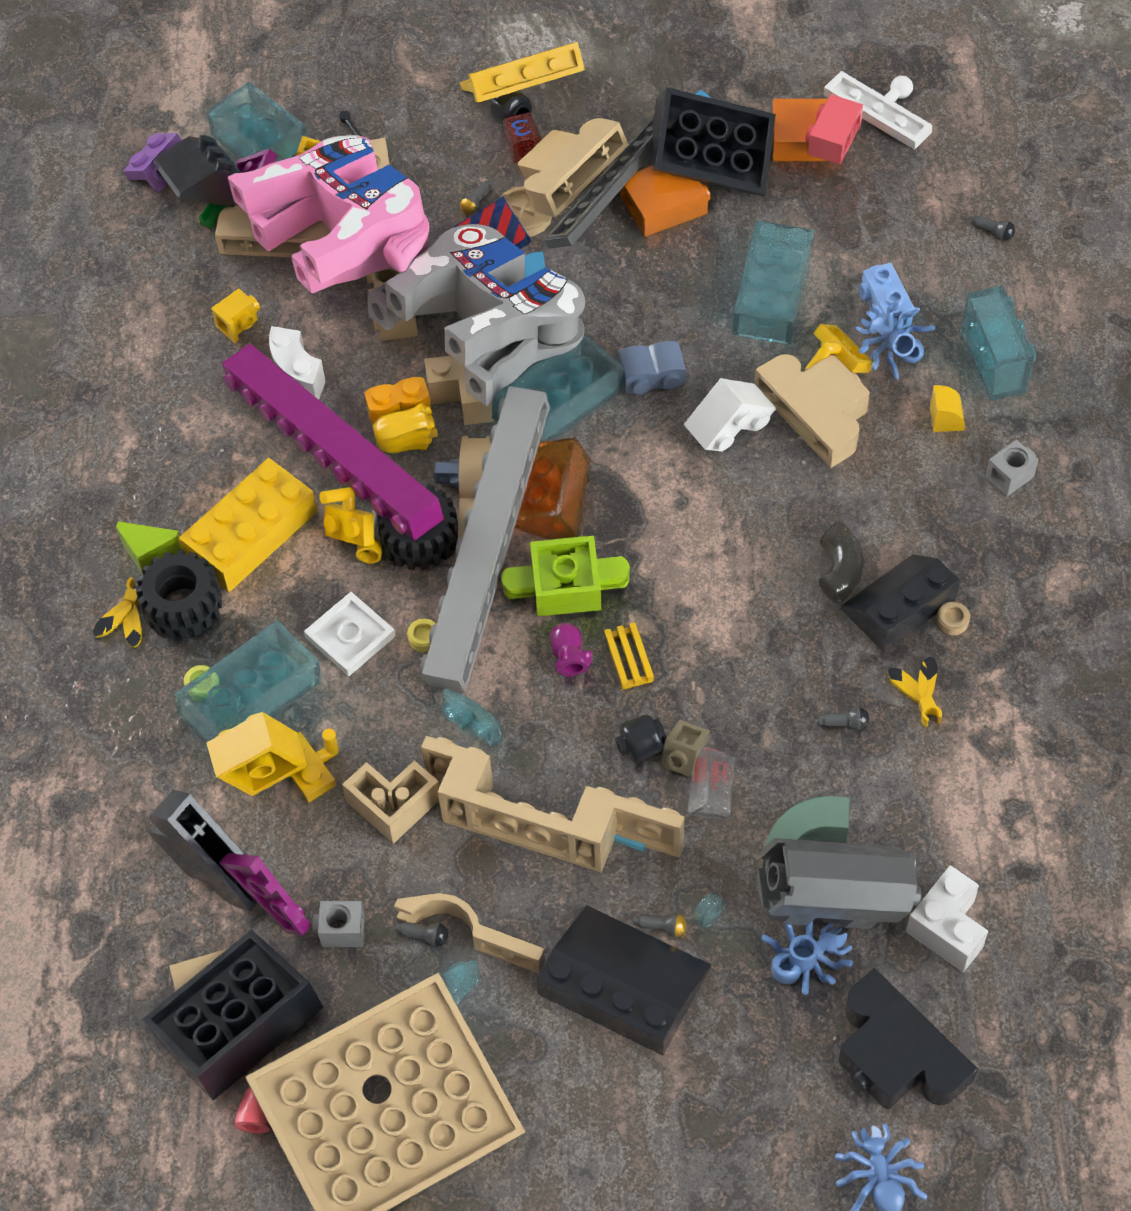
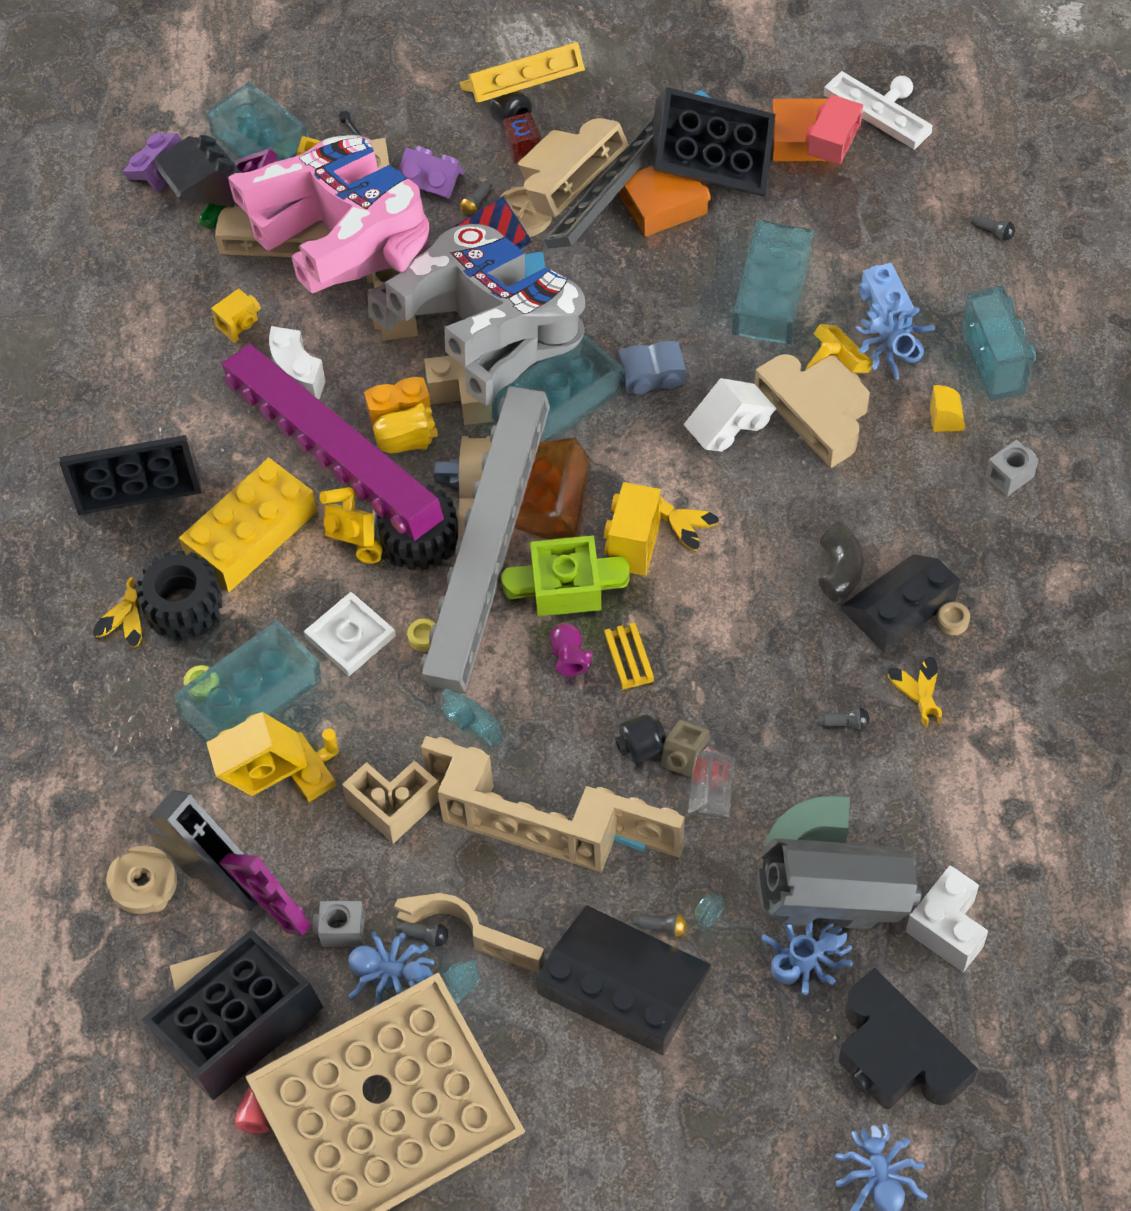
(131, 474): none -> black slope
(146, 898): none -> tan plate
(147, 542): lime slope -> none
(384, 969): none -> medium blue animal
(429, 172): none -> medium lavender bracket
(634, 526): none -> yellow brick
(684, 519): none -> yellow piece

